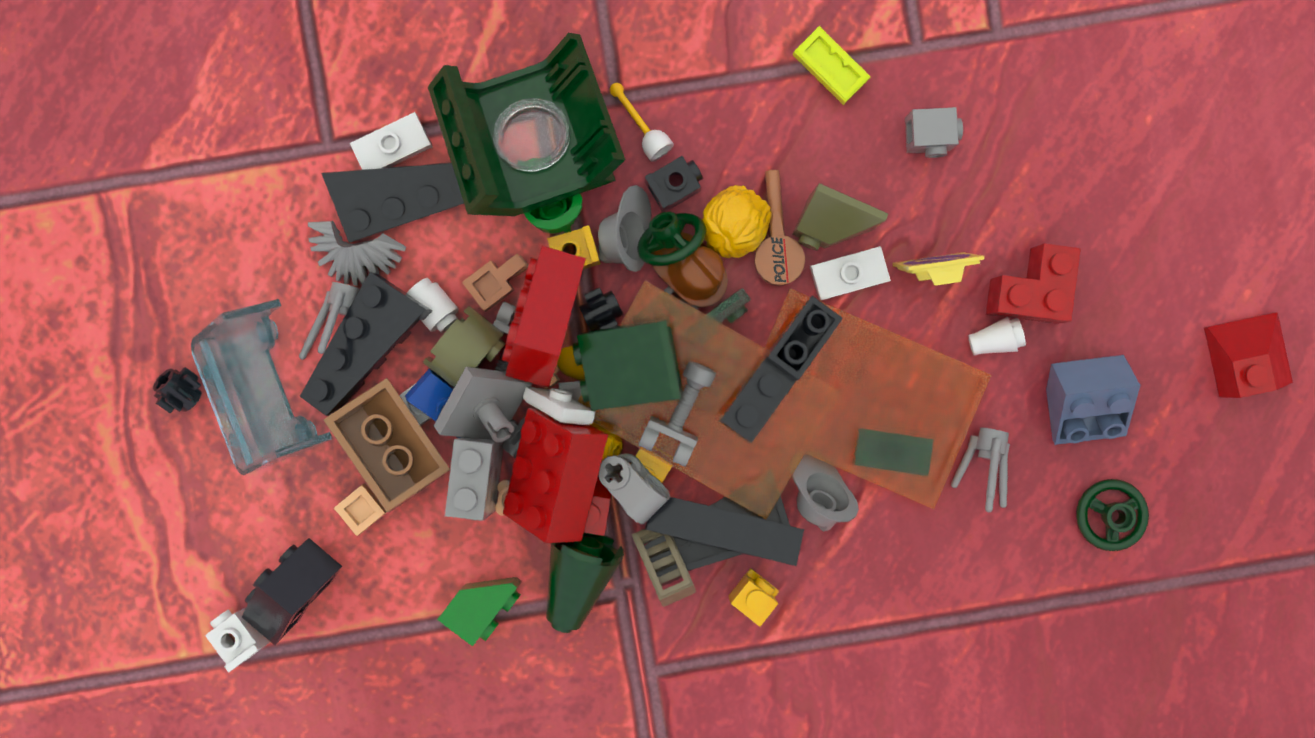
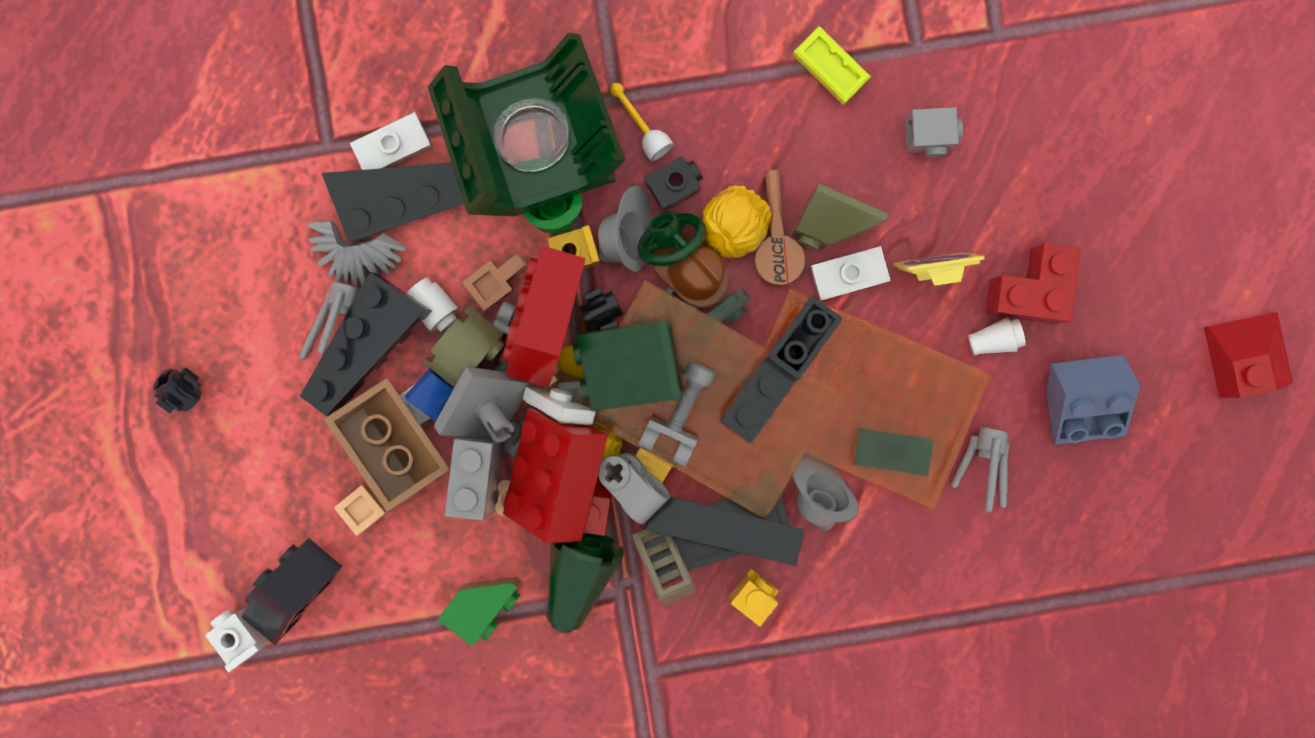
(247, 389): clear light blue windscreen -> none
(1126, 518): dark green piece -> none

